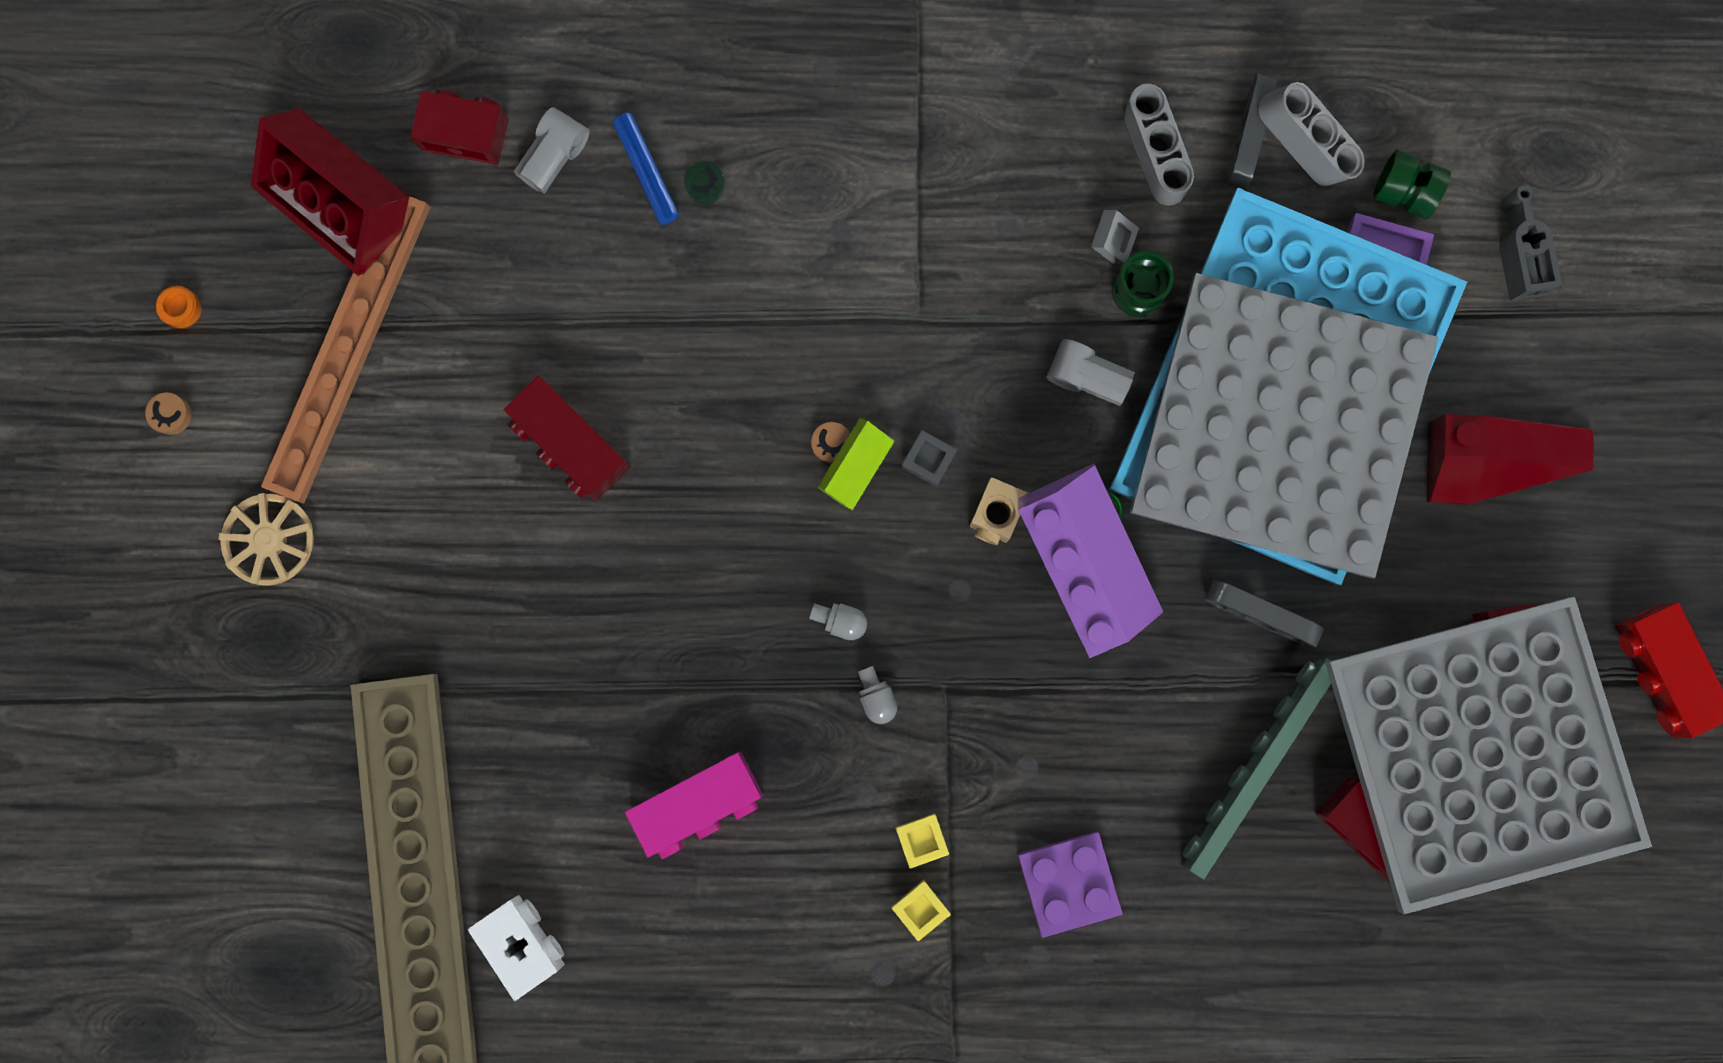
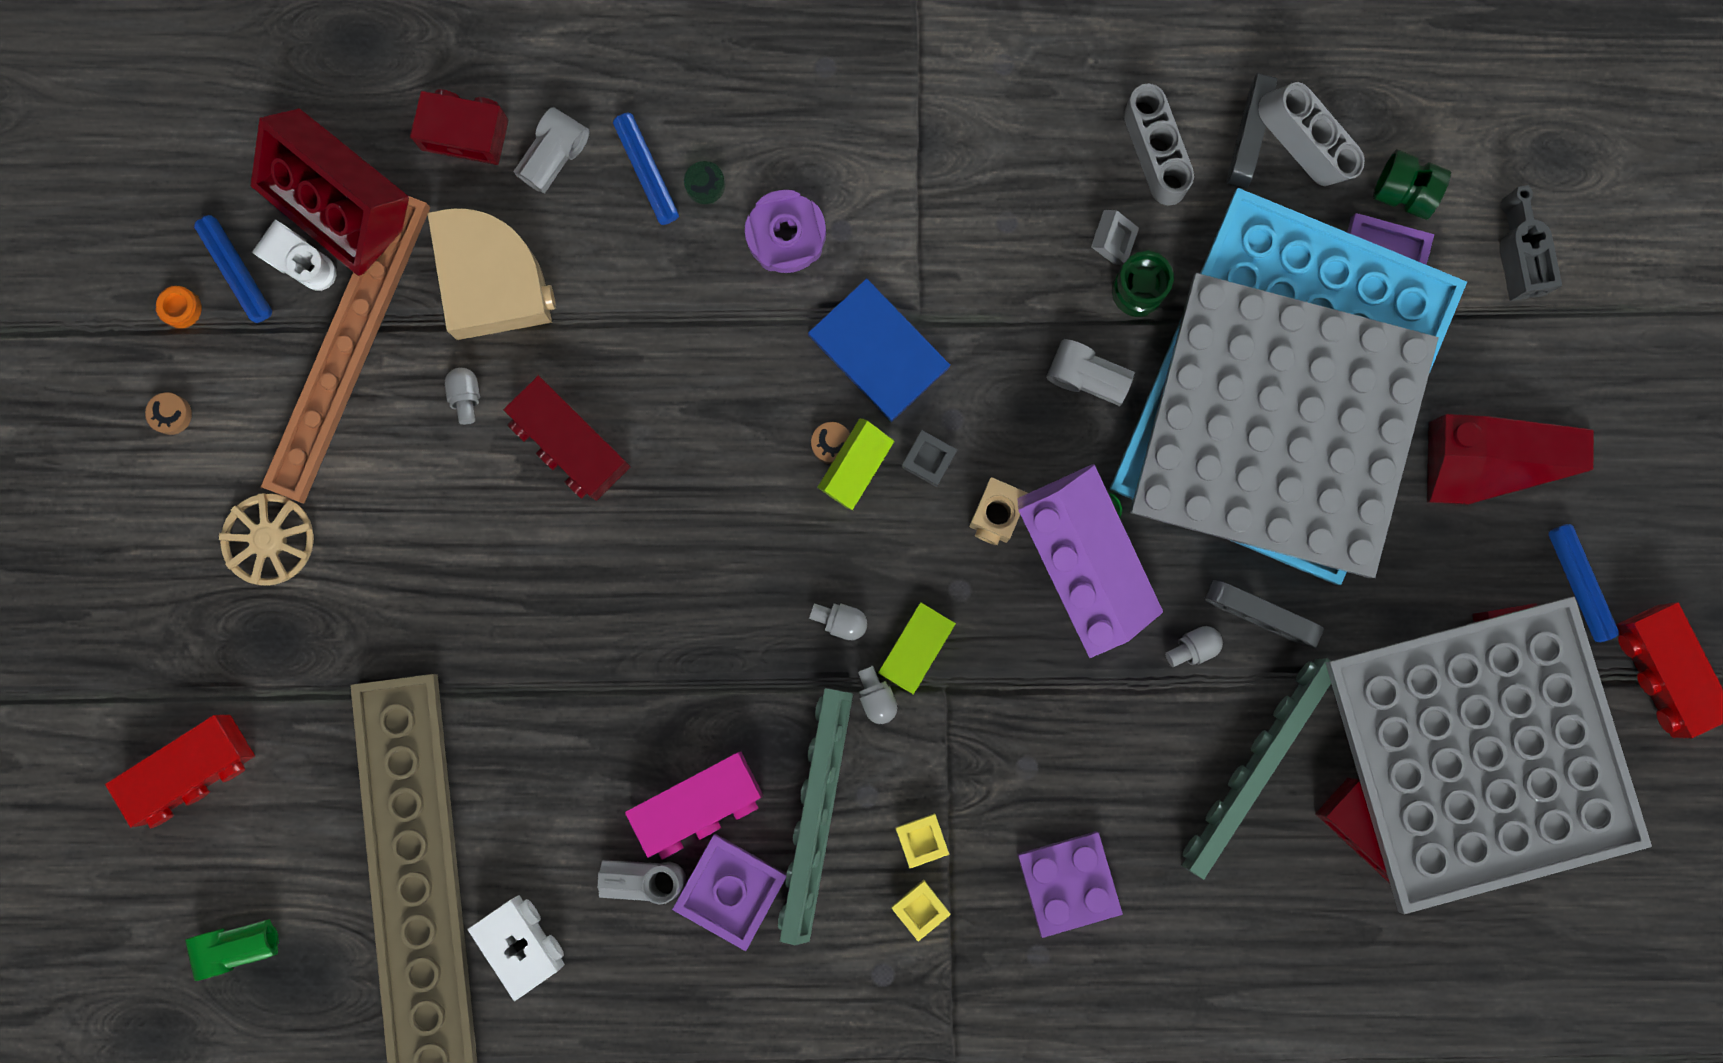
(180, 772): none -> red brick
(223, 950): none -> green piece
(233, 269): none -> blue axle
(294, 256): none -> white piece
(462, 393): none -> light grey cylinder
(486, 275): none -> tan brick
(637, 880): none -> light grey piece
(730, 892): none -> medium lavender plate
(799, 213): none -> medium lavender plate
(813, 830): none -> sand green plate
(879, 350): none -> blue tile
(916, 648): none -> lime tile
(1196, 647): none -> light grey cylinder
(1583, 583): none -> blue axle

